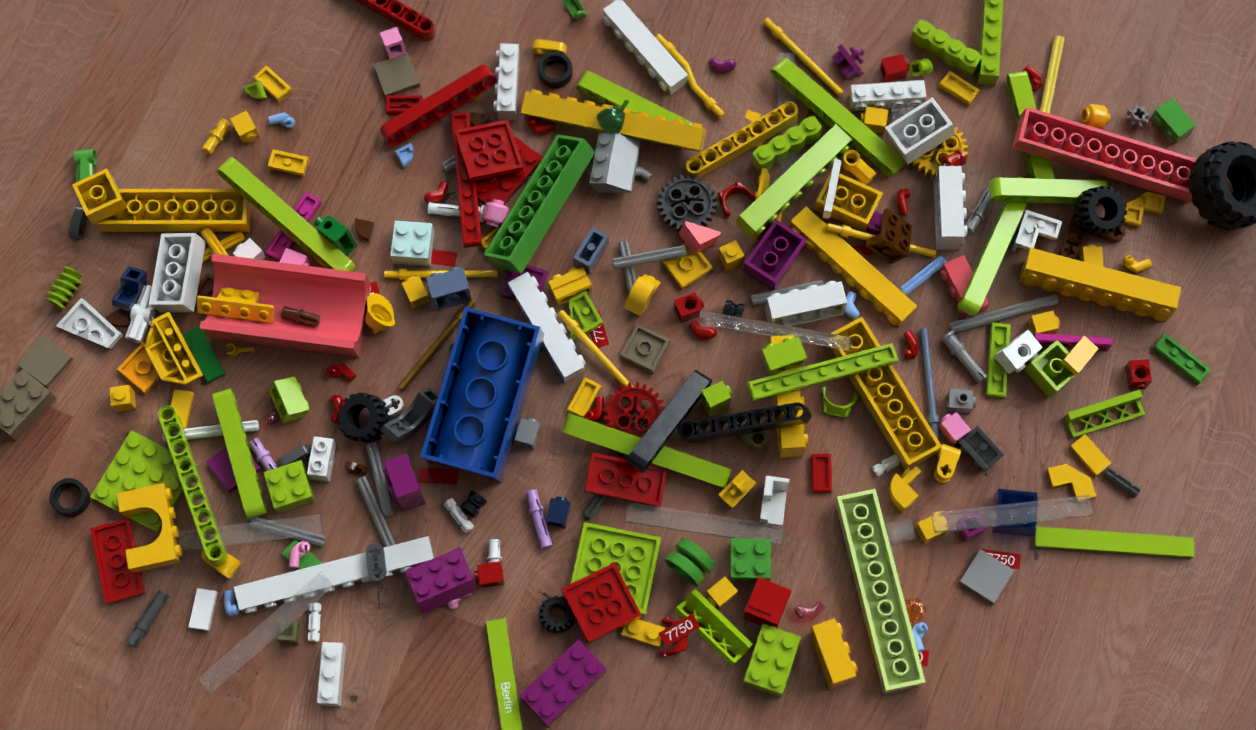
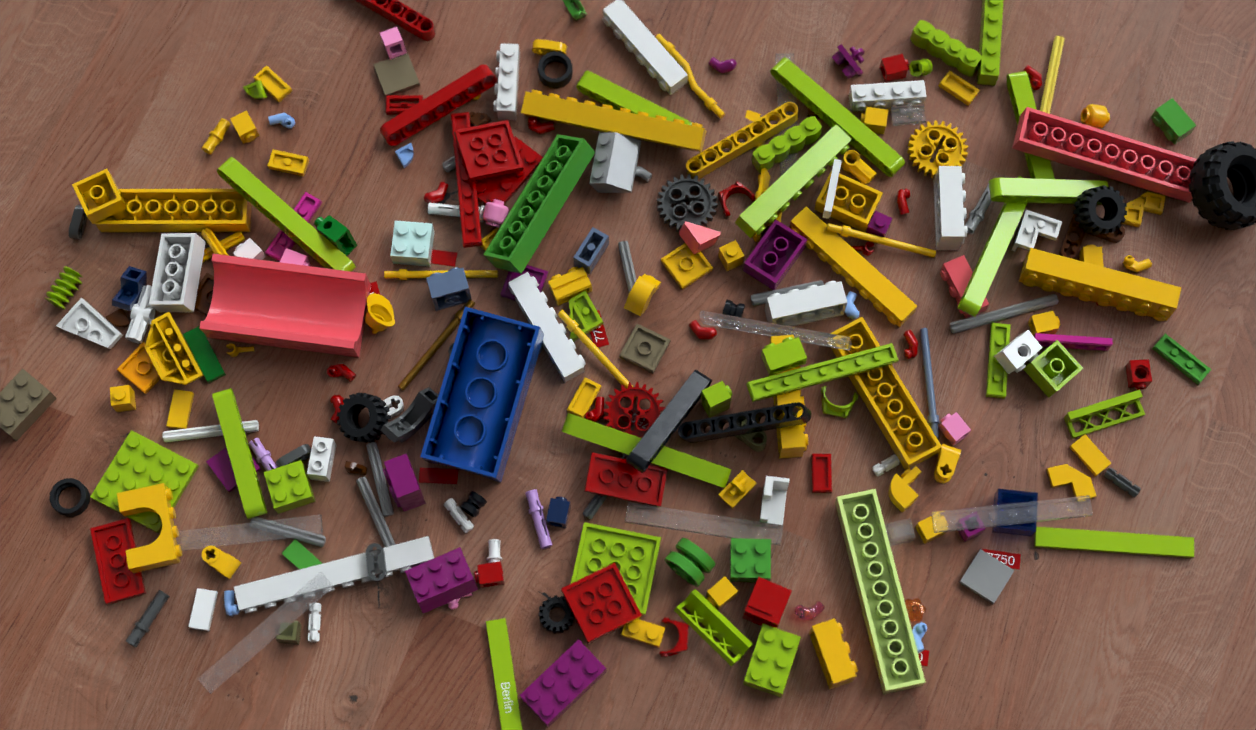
(45, 361): dark tan tile -> none
(85, 162): bright green piece -> none
(198, 491): lime beam -> none
(236, 304): yellow bracket -> none
(273, 416): arm -> none
(289, 399): lime brick -> none
(297, 552): bright pink arm -> none
(300, 316): reddish brown axle -> none
(331, 674): white brick -> none
(364, 228): reddish brown tile -> none
(415, 291): yellow brick -> none
(527, 433): light grey brick -> none
(612, 118): clear green piece -> none
(649, 257): light grey axle -> none
(679, 630): red sticker -> none
(685, 314): red brick -> none
(778, 33): yellow bar -> none
(894, 238): reddish brown bracket -> none
(920, 130): white brick -> none
(922, 276): light blue axle -> none
(957, 161): red bush -> none
(957, 349): light grey pin -> none
(960, 401): light grey brick -> none
(981, 448): dark grey bracket -> none
(1079, 355): yellow tile -> none
(1137, 117): light grey gear -> none

